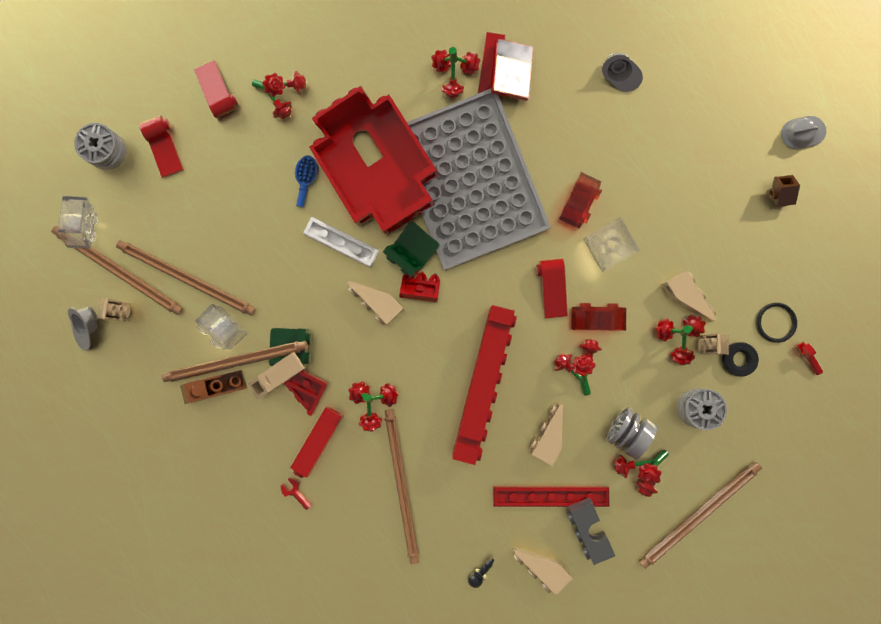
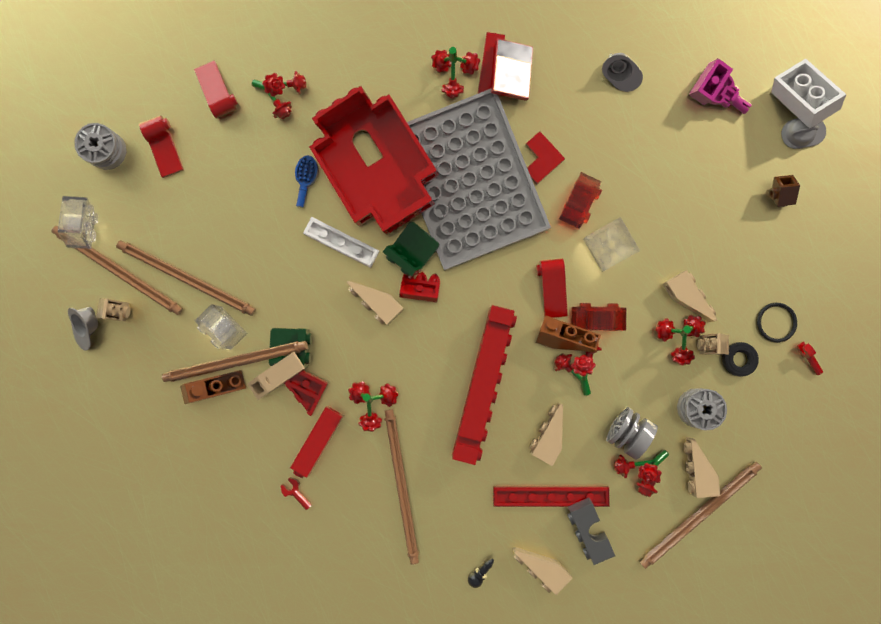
(547, 157): none -> red tile
(566, 336): none -> dark orange slope
(703, 478): none -> tan slope
(718, 87): none -> dark pink brick
(808, 93): none -> white brick

